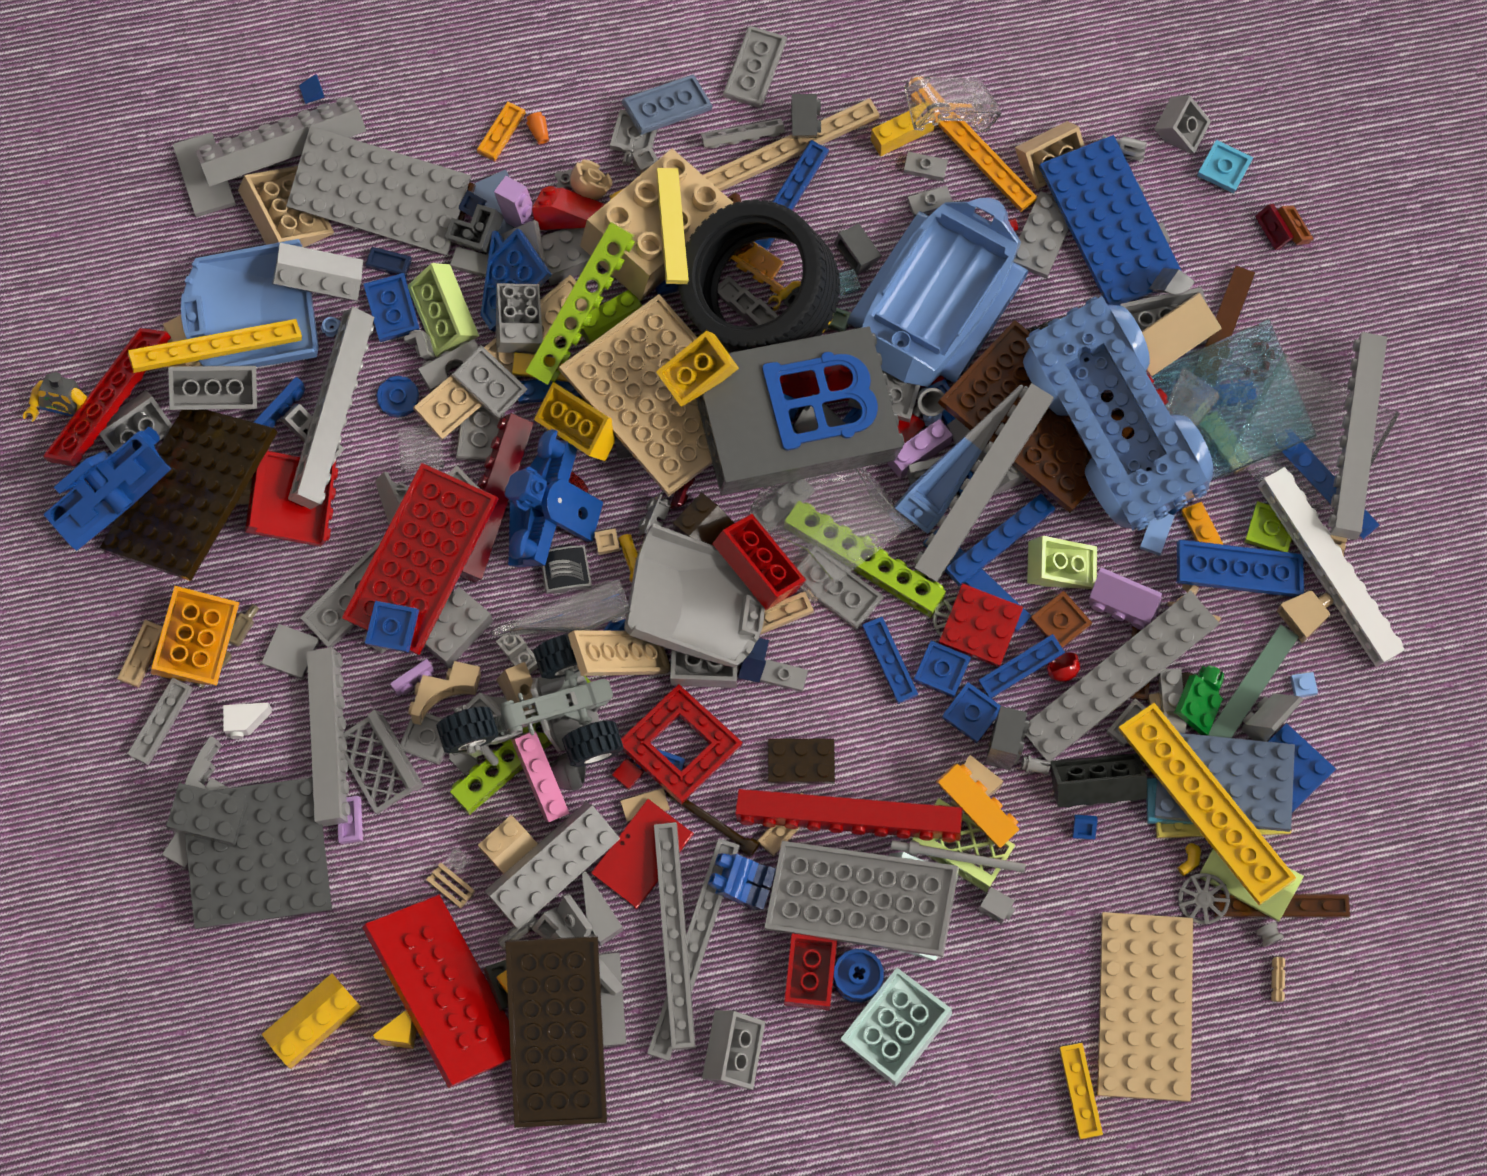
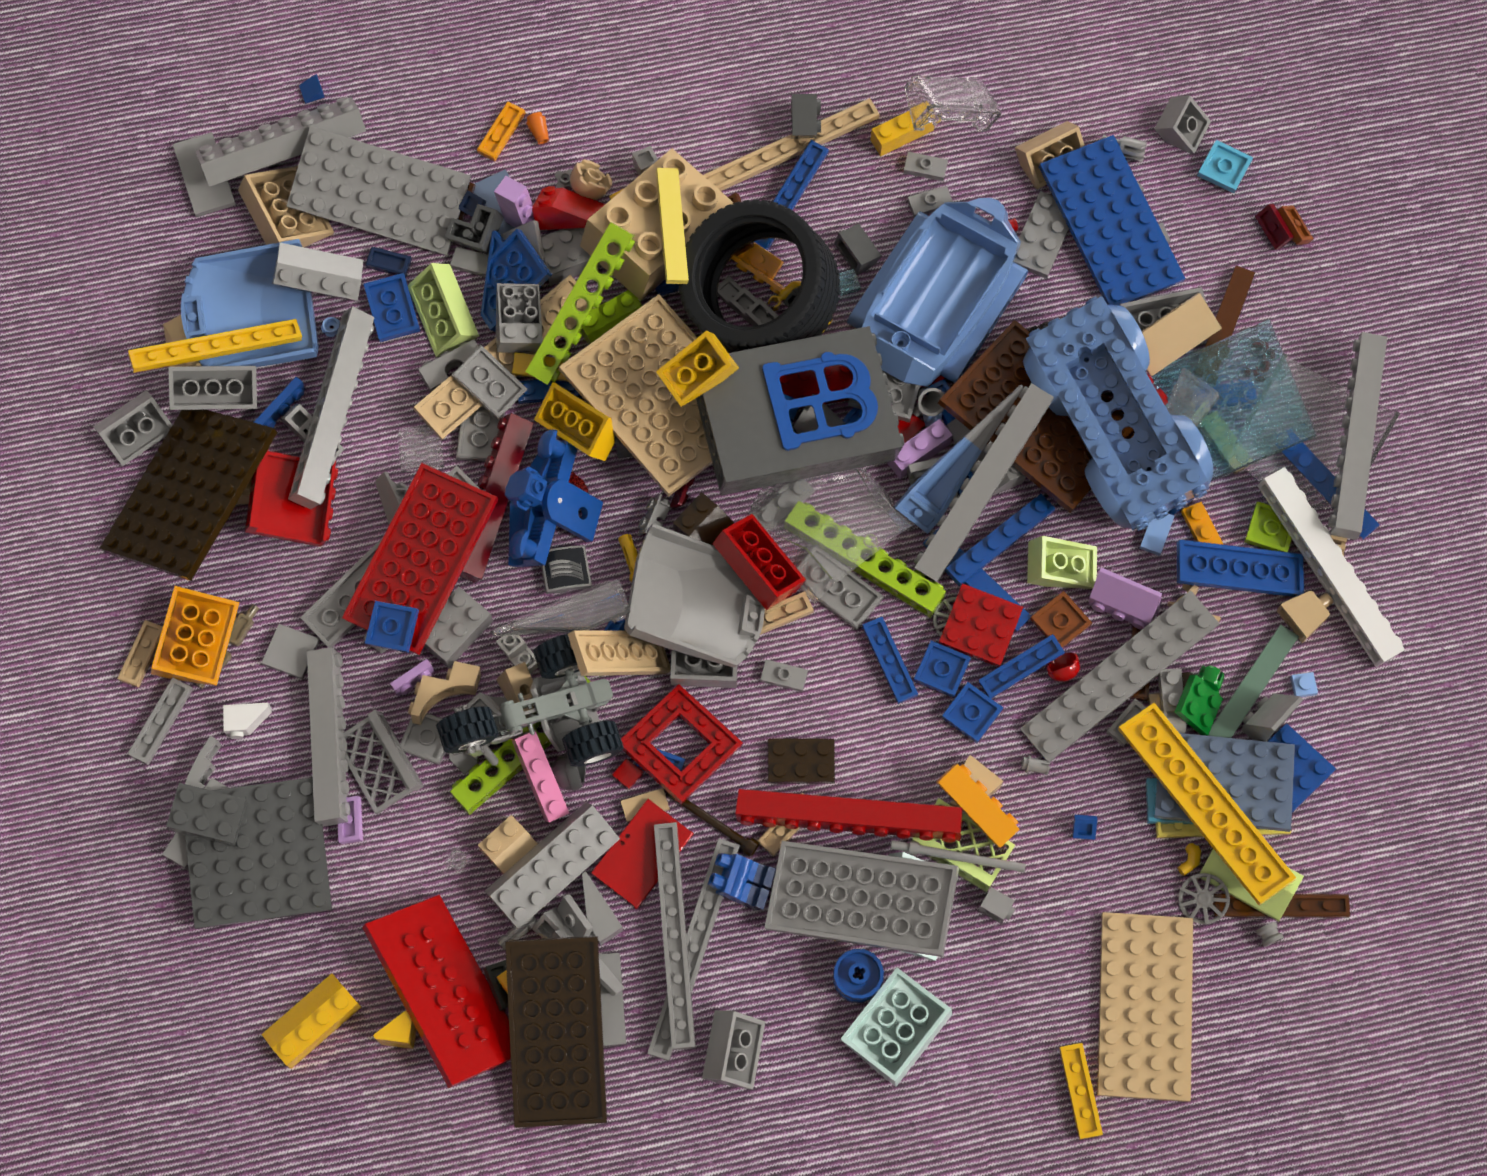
(55, 395): torso -> none
(102, 402): red plate -> none
(118, 482): blue piece -> none
(397, 396): blue tile -> none
(424, 346): light grey bracket -> none
(436, 873): tan tile -> none
(607, 541): tan plate -> none
(628, 139): light grey plate -> none
(667, 104): sand blue tile -> none
(735, 134): light grey plate -> none
(754, 663): dark blue slope -> none
(755, 67): light grey tile -> none
(810, 972): red brick -> none
(839, 320): sand green tile -> none
(989, 163): light orange plate -> none
(1007, 738): dark grey brick -> none
(1098, 780): pearl dark grey slope -> none
(1171, 281): brick -> none
(1278, 979): tan axle -> none

